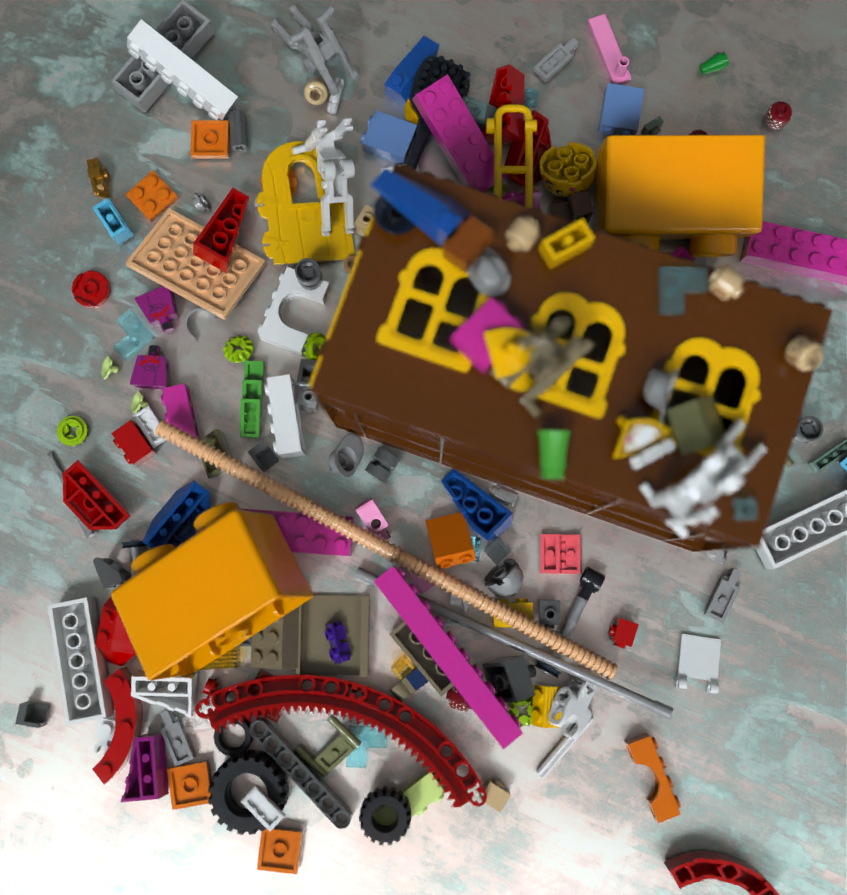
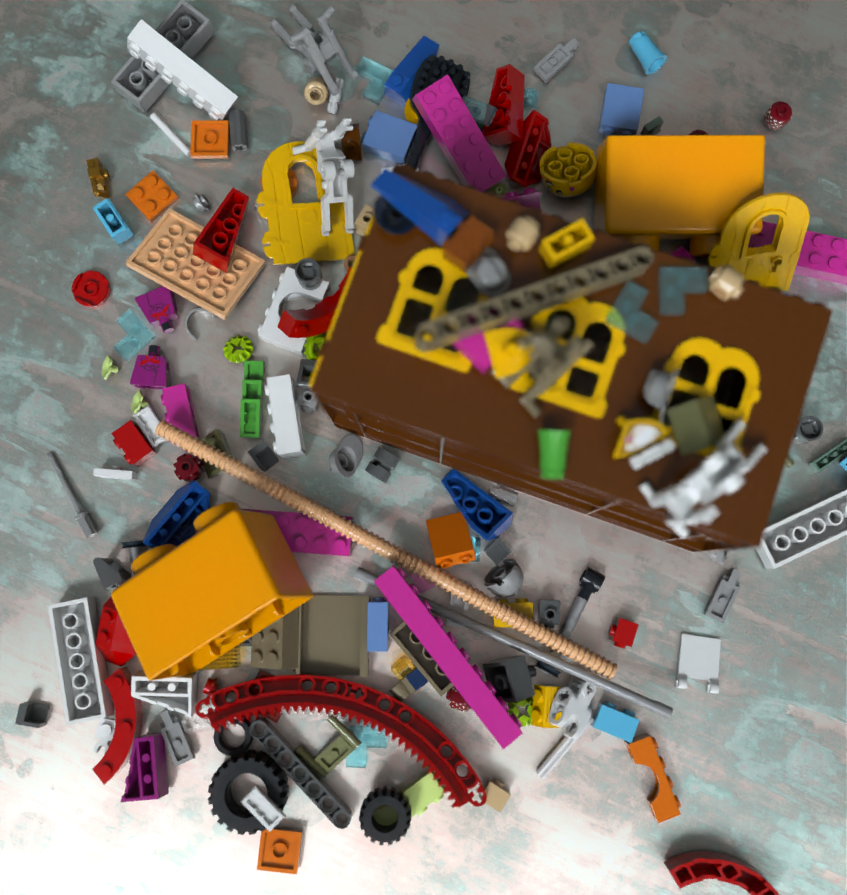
(63, 430): lime gear -> none
(92, 499): red wedge -> none
(115, 473): none -> white plate
(165, 128): none -> white bar
(189, 784): orange plate -> none
(195, 467): none -> dark red brick
(313, 321): none -> red brick
(338, 650): dark purple hinge -> none
(352, 144): none -> reddish brown brick
(369, 511): bright pink torso -> none
(377, 76): none -> clear light blue tile
(378, 625): none -> medium blue brick
(494, 126): yellow bar -> none
(527, 305): none -> dark tan beam
(560, 554): coral slope -> none
(575, 209): reddish brown brick -> none
(609, 51): bright pink piece -> none
(615, 722): none -> medium azure brick
(626, 316): none -> clear light blue tile
(647, 52): none -> medium azure plant
(715, 63): green cone -> none
(750, 504): clear light blue plate -> none
(758, 262): none -> yellow door
(804, 353): tan head -> none

